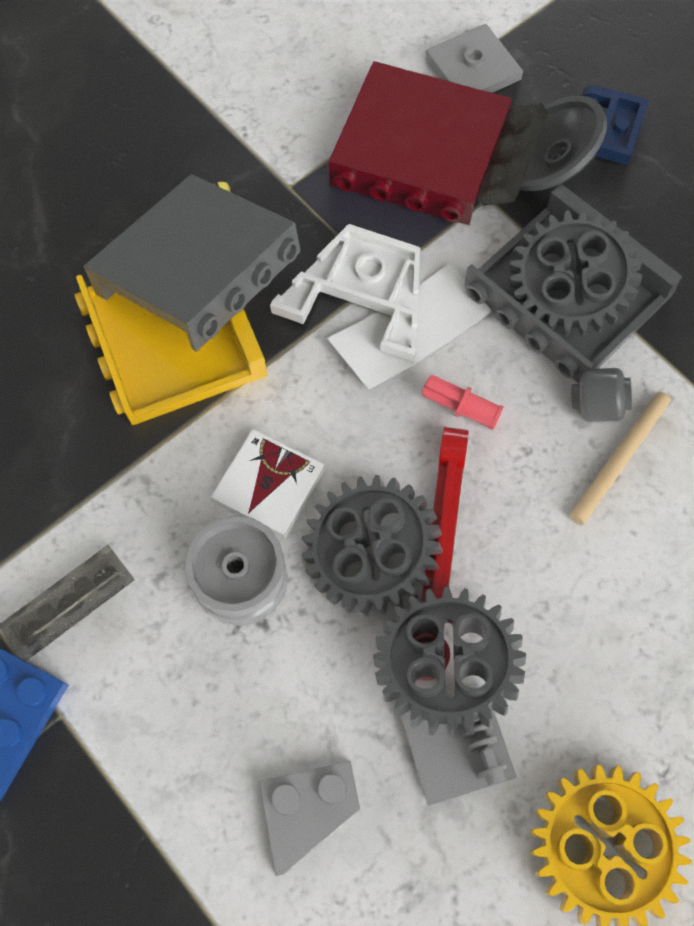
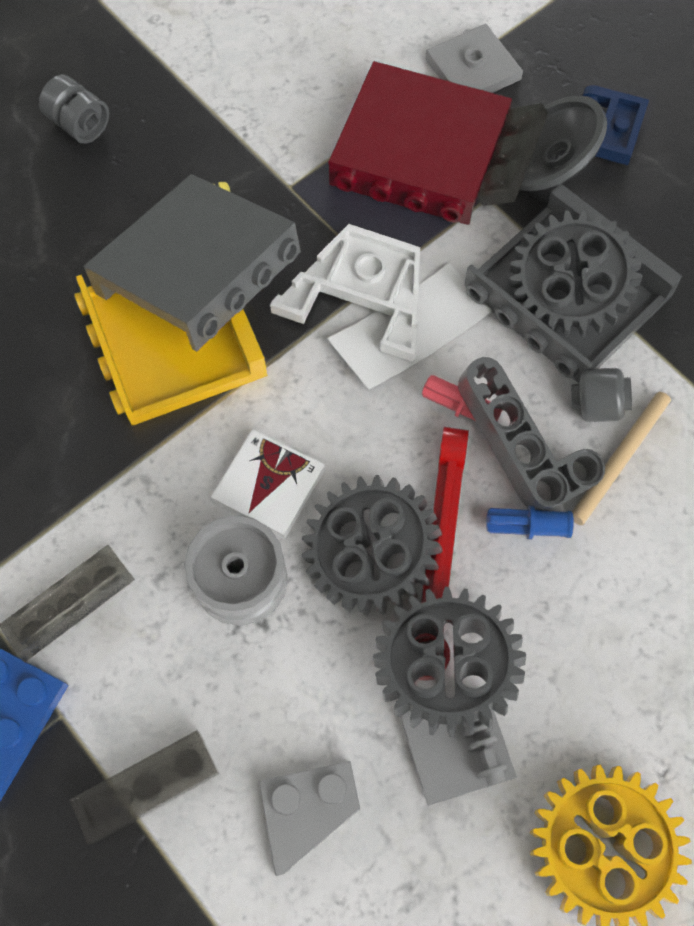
(74, 108): none -> dark grey wheel
(144, 787): none -> clear smoke plate
(524, 432): none -> dark grey beam
(530, 522): none -> blue axle

